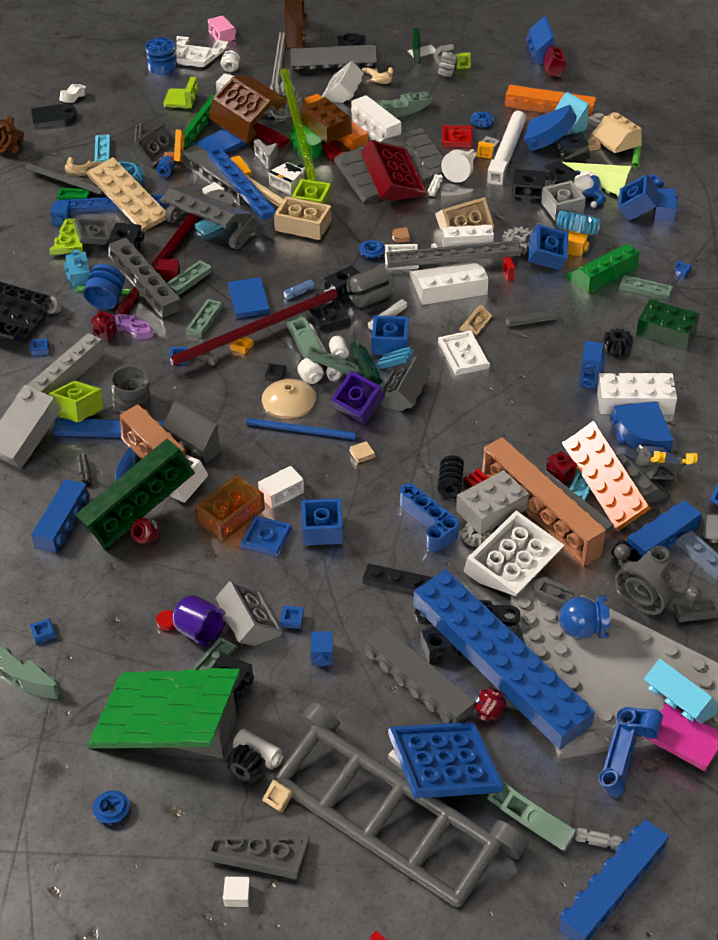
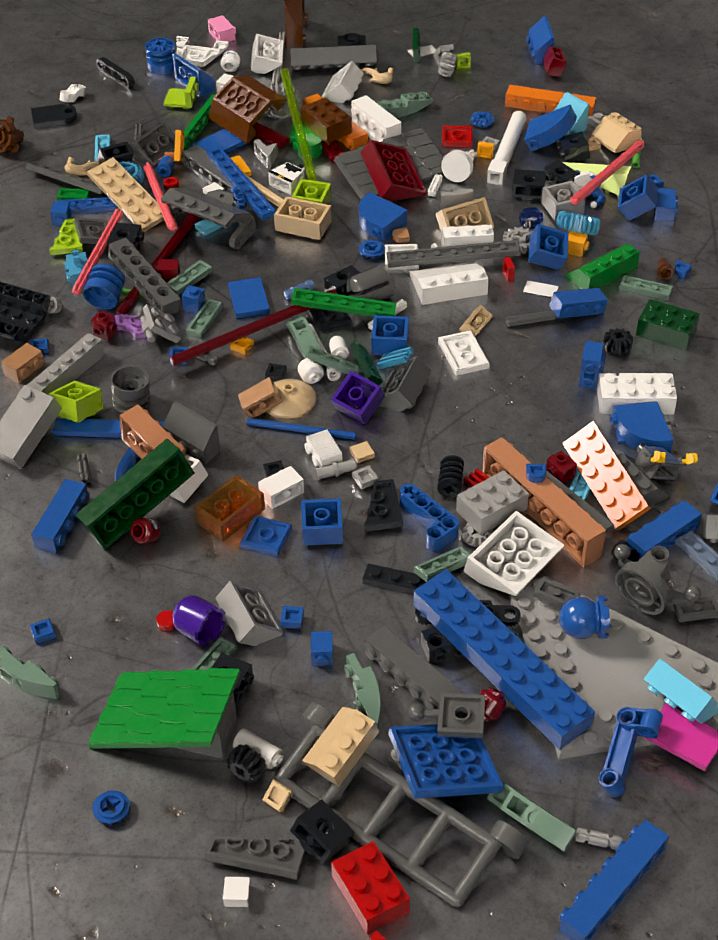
(22, 362): none -> medium nougat brick
(97, 253): none -> coral axle
(115, 72): none -> black beam
(119, 152): none -> black brick
(158, 193): none -> coral axle
(160, 323): none -> light grey plate
(171, 182): none -> red tile
(185, 69): none -> blue slope
(193, 299): none -> blue brick
(239, 197): none -> blue gear
(260, 398): none -> medium nougat brick
(266, 54): none -> white slope
(272, 468): none -> black tile
(321, 832): none -> black brick
(323, 449): none -> white brick
(335, 469): none -> light grey pin
(341, 745): none -> tan slope
(342, 303): none -> green plate
(364, 477): none -> light grey plate
(365, 688): none -> sand green slope
(370, 887): none -> red brick
(380, 216): none -> blue brick
(384, 507): none -> black wing
(449, 706): none -> dark grey plate
(451, 561): none -> sand green tile
(530, 217): none -> clear blue head
(536, 472): none -> blue tile
(540, 288): none -> white sticker
(578, 303): none -> blue brick
(607, 172): none -> coral axle
(664, 268): none -> reddish brown cone

